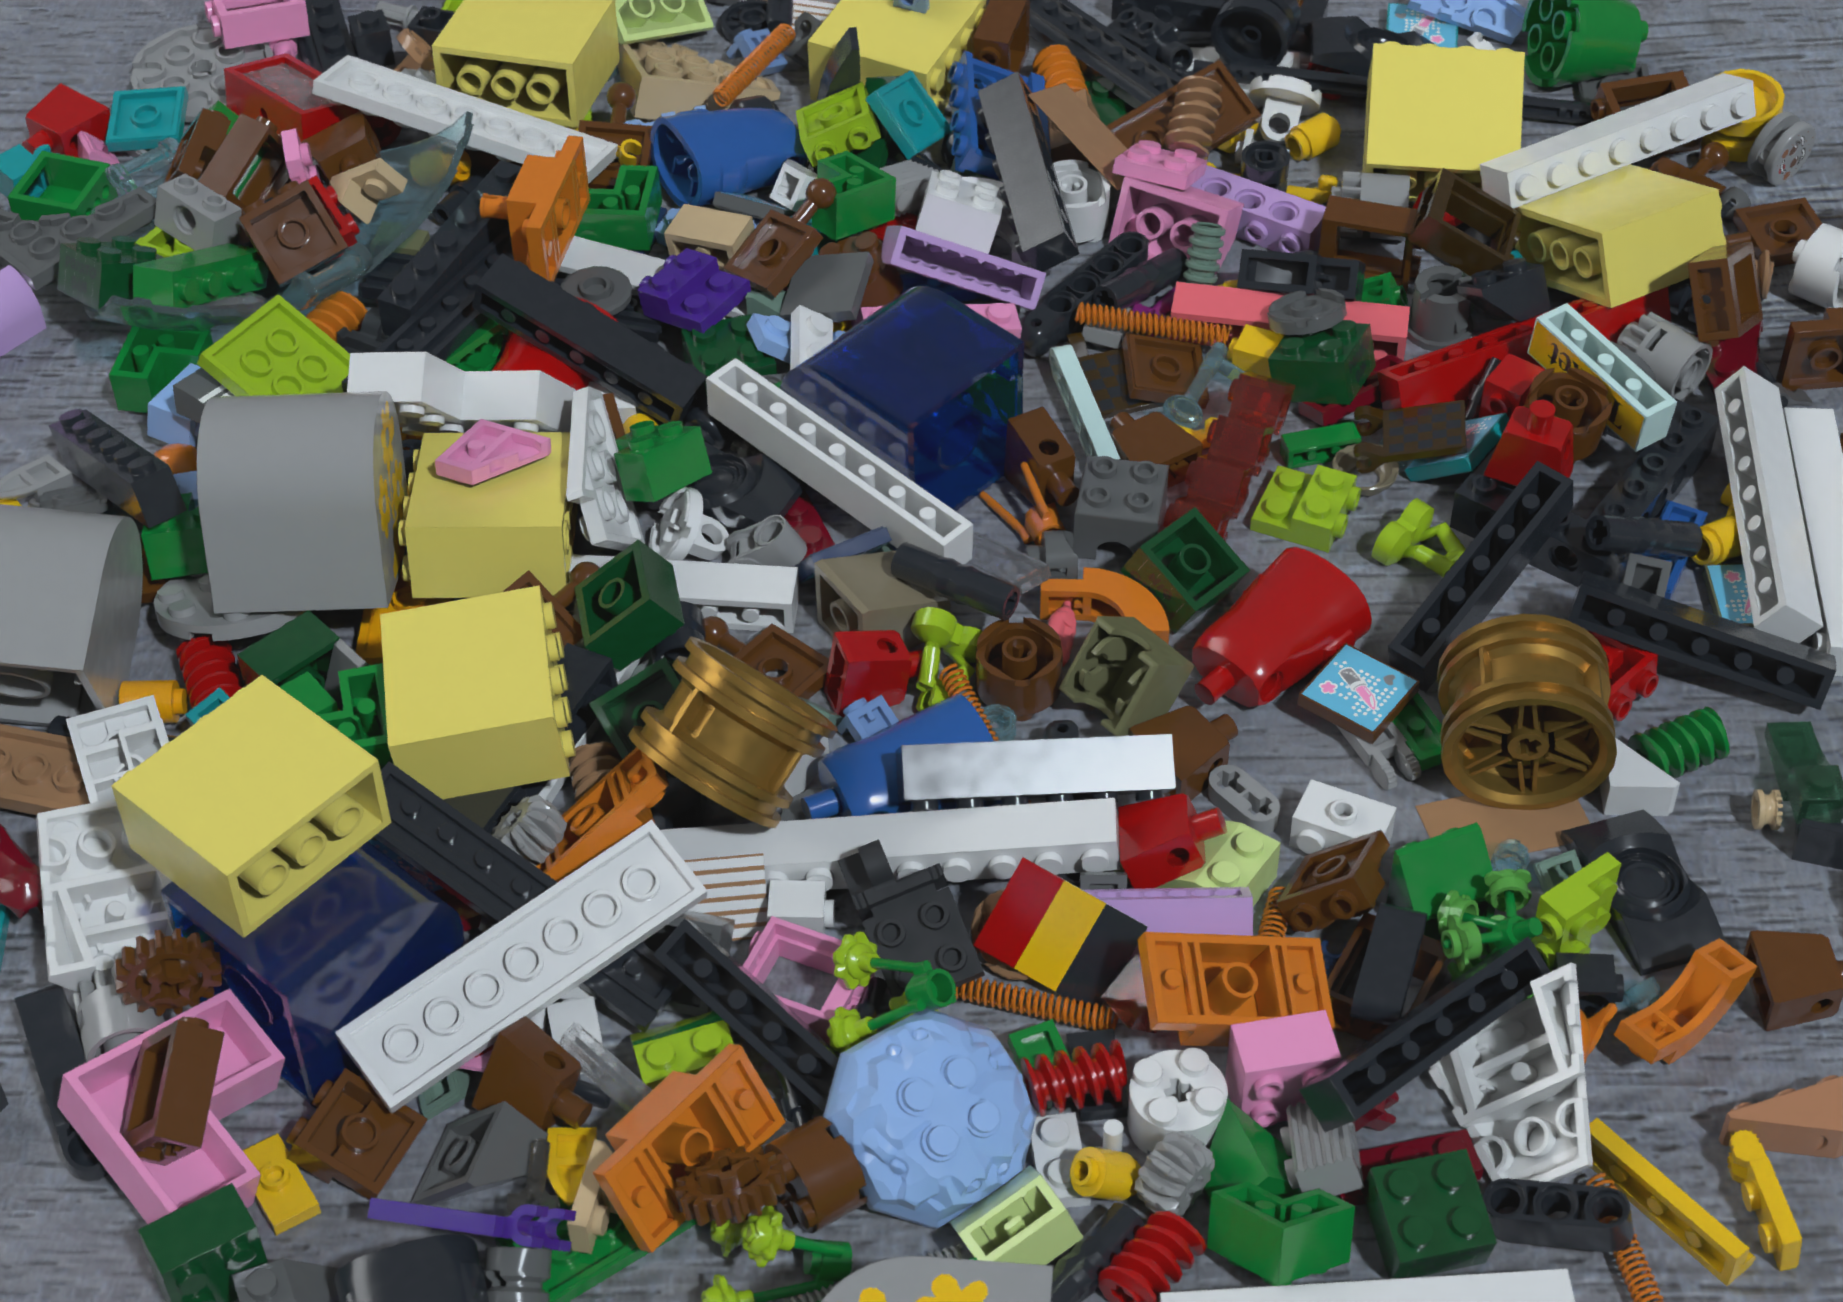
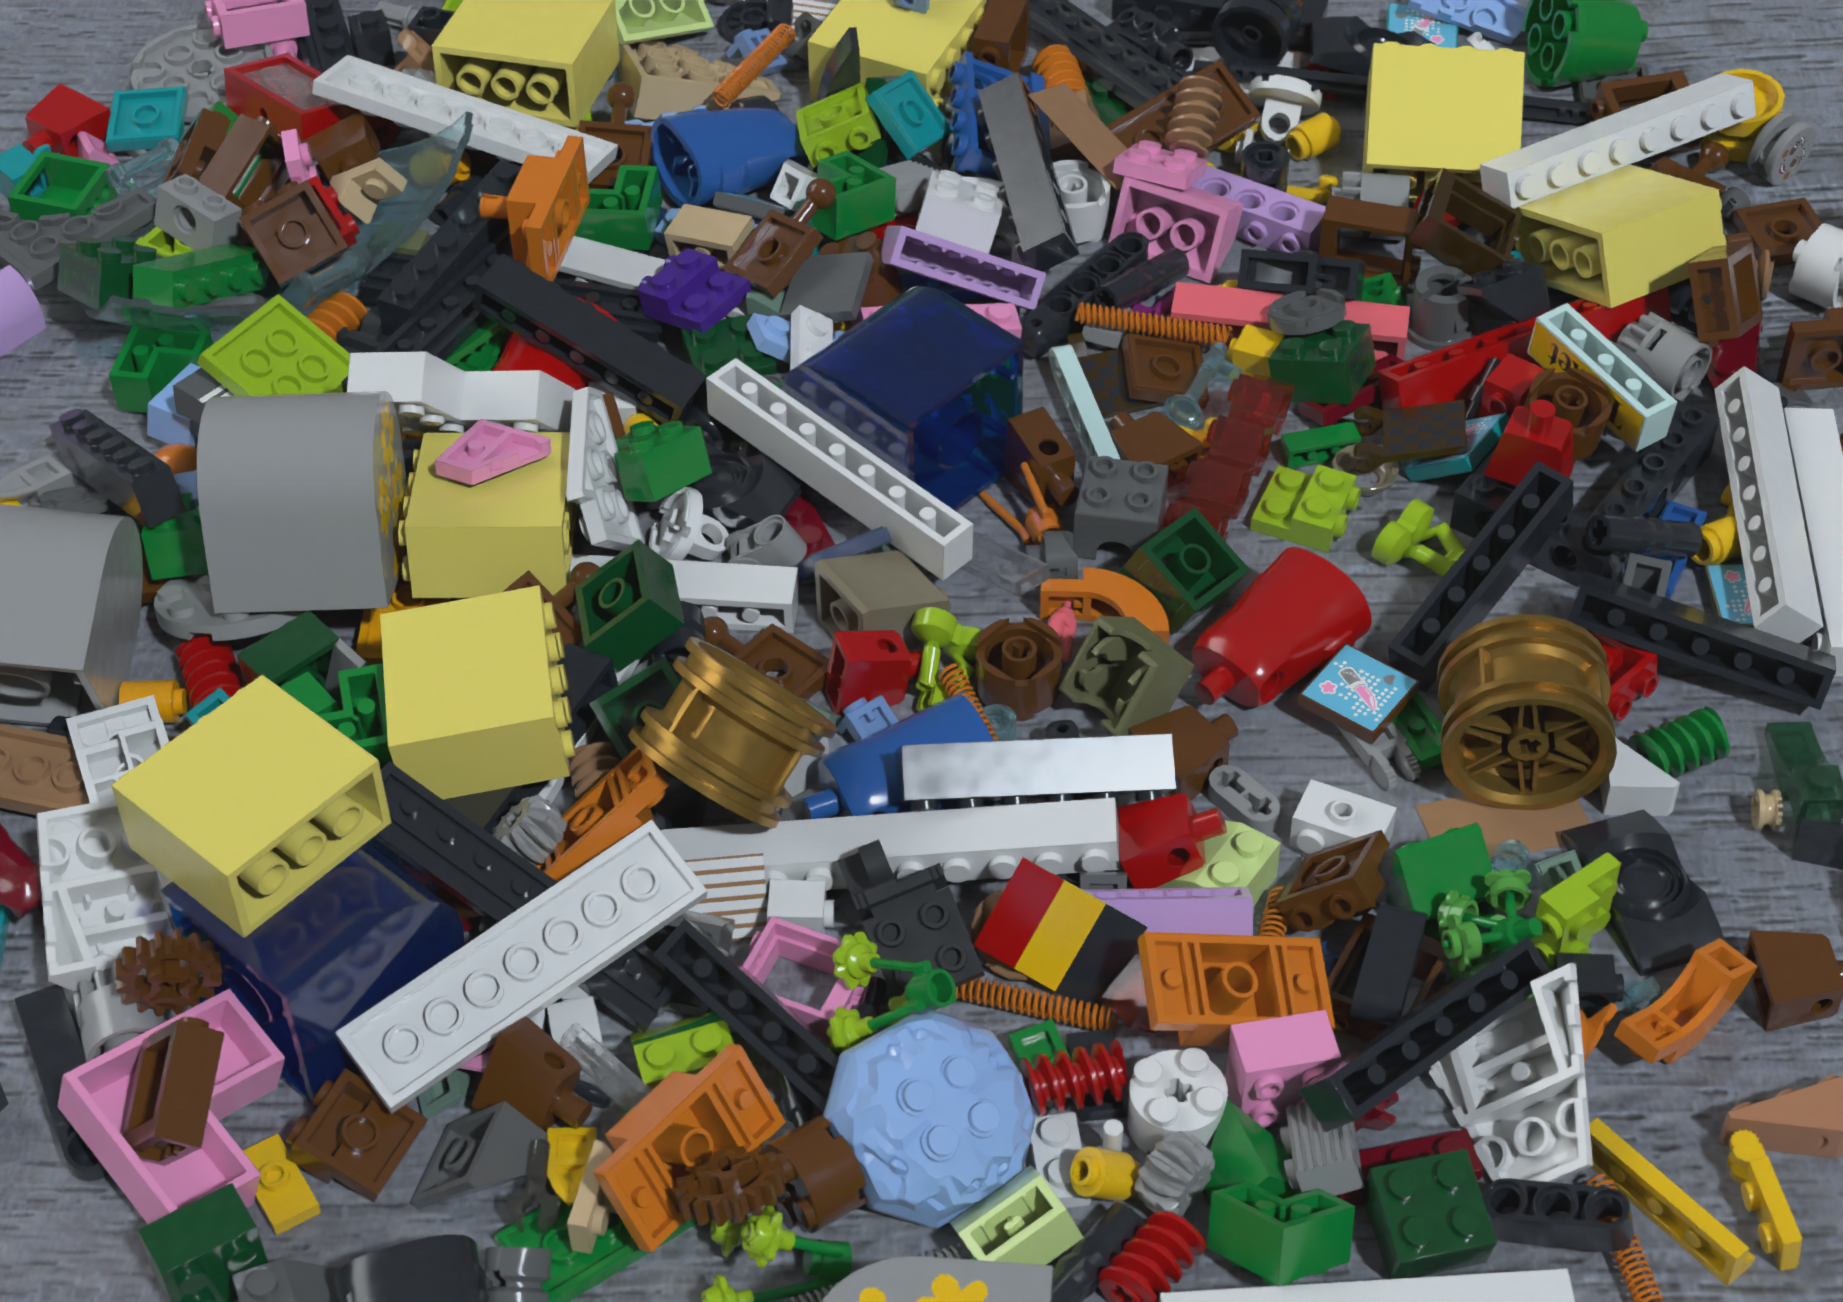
(516, 1226): dark purple tile -> none
(600, 286): dark grey wheel -> none
(628, 146): yellow hand -> none
(955, 581): black axle -> none
(1204, 253): sand green piece -> none

